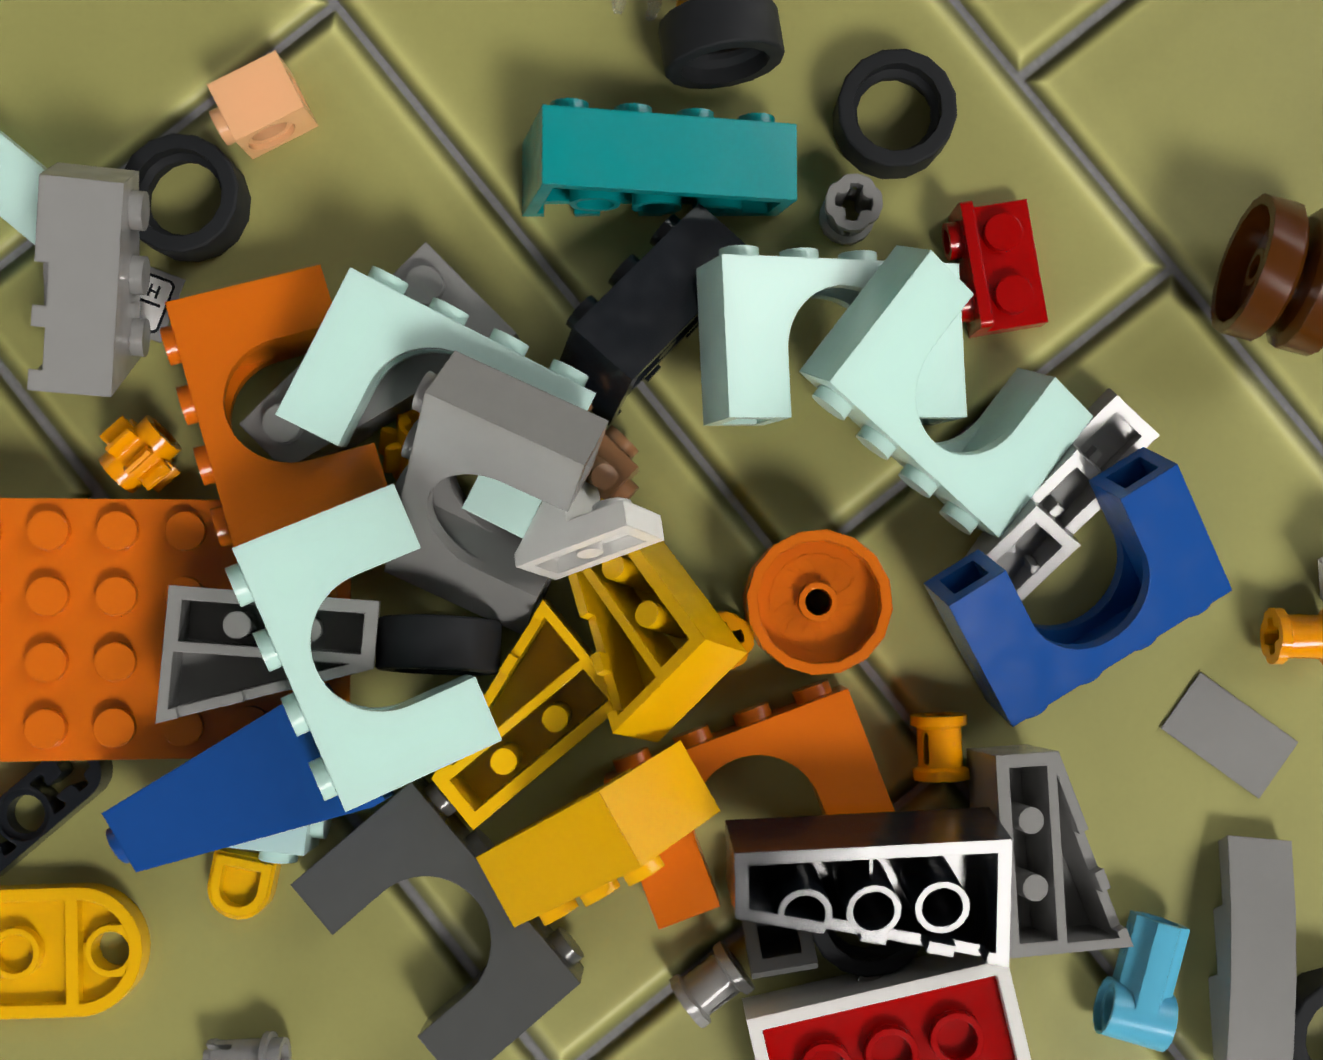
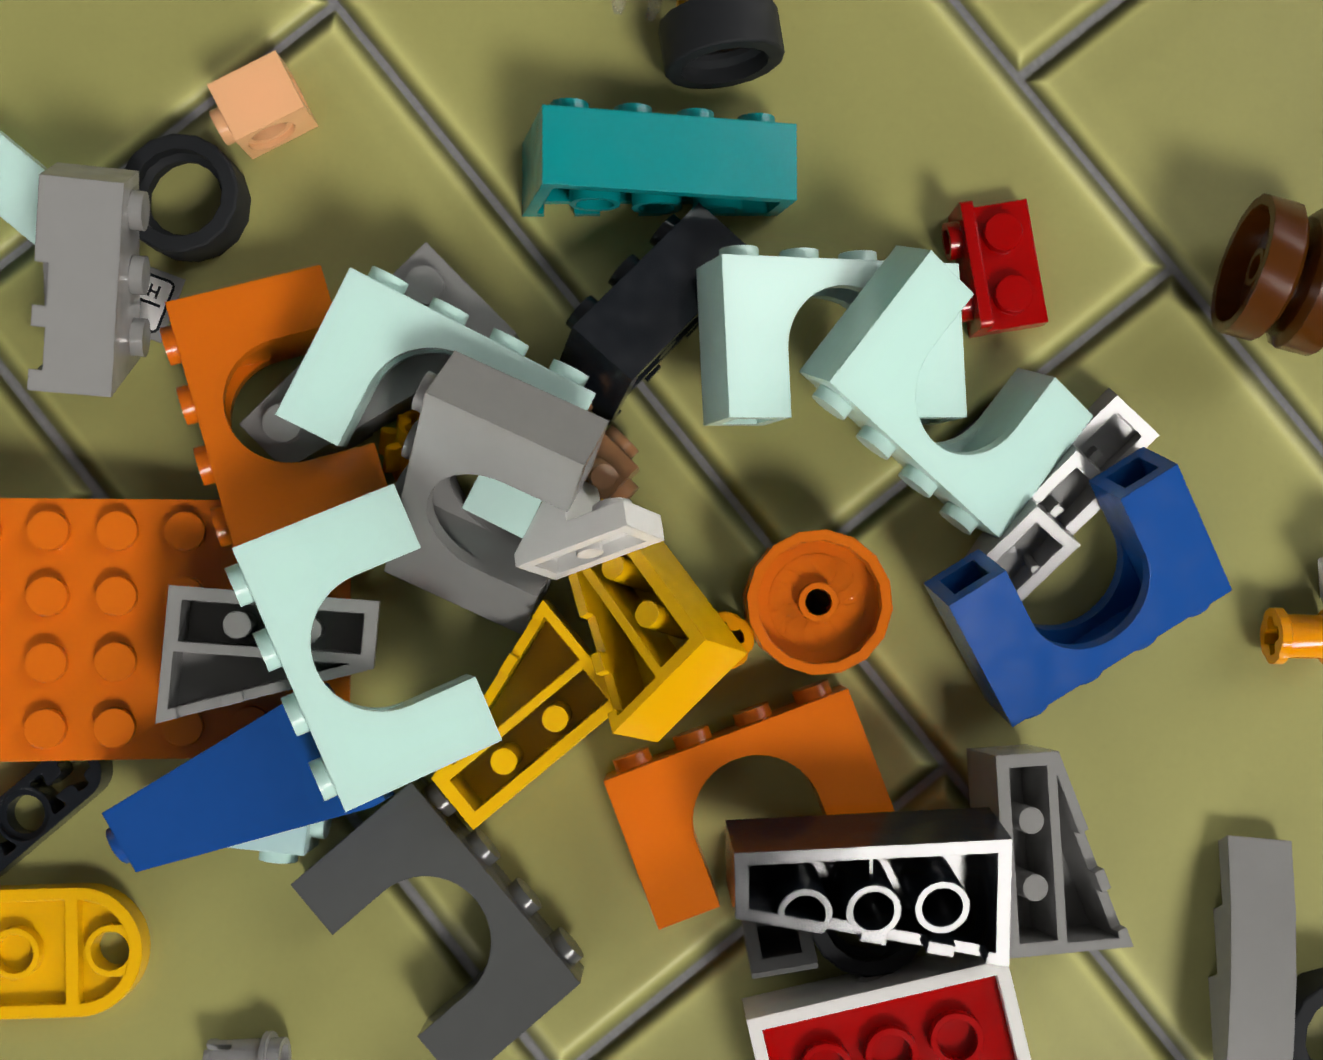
(139, 454): light orange gear -> none
(241, 883): yellow tile -> none
(438, 644): black tyre -> none
(599, 839): yellow wedge -> none
(711, 984): light grey bush -> none
(867, 203): light grey bush -> none
(909, 69): black tyre -> none
(939, 747): light orange bush -> none
(1139, 997): medium azure piece -> none
(1229, 735): light grey sticker -> none

